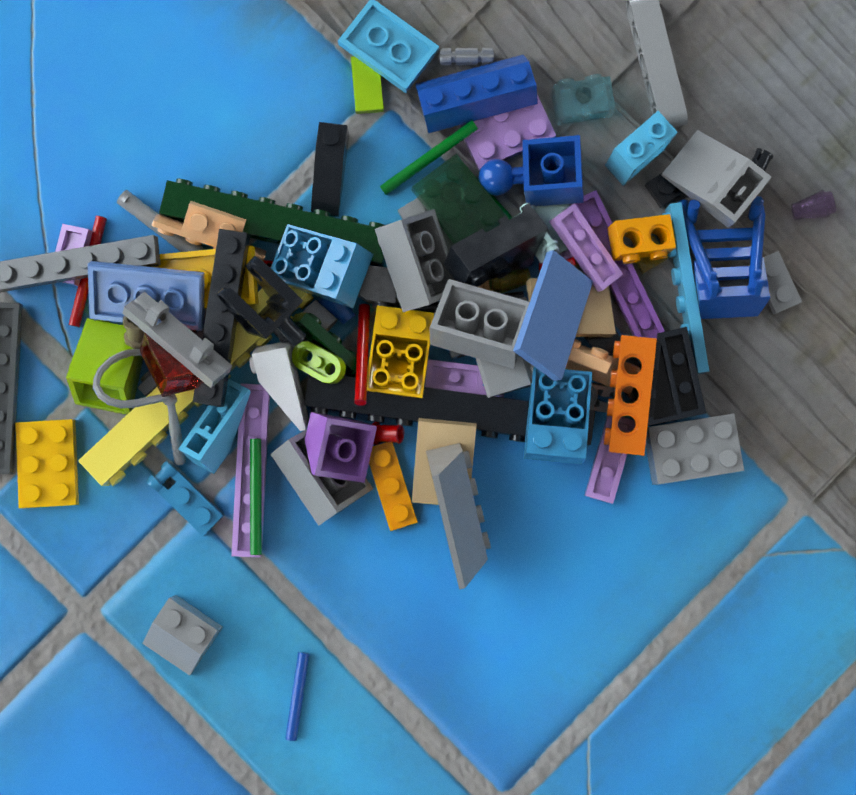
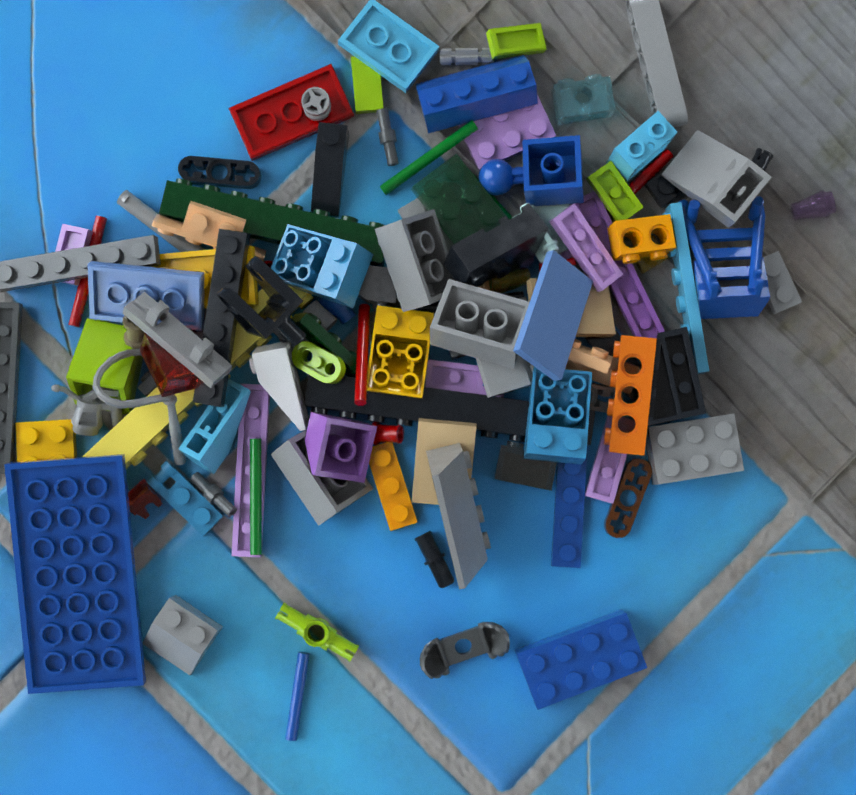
(75, 573): none -> blue plate
(89, 414): none -> light grey piece
(141, 496): none -> clear red tile
(213, 494): none -> dark grey bar
(241, 167): none -> black beam
(278, 115): none -> red tile
(313, 98): none -> light grey wheel
(330, 640): none -> lime pin
(387, 137): none -> dark grey bar
(434, 559): none -> black axle
(441, 653): none -> dark grey piece
(515, 469): none -> clear smoke brick
(516, 41): none -> lime tile
(568, 514): none -> blue plate
(580, 659): none -> blue brick
(614, 192): none -> lime plate
(628, 521): none -> reddish brown beam
(650, 171): none -> red bar

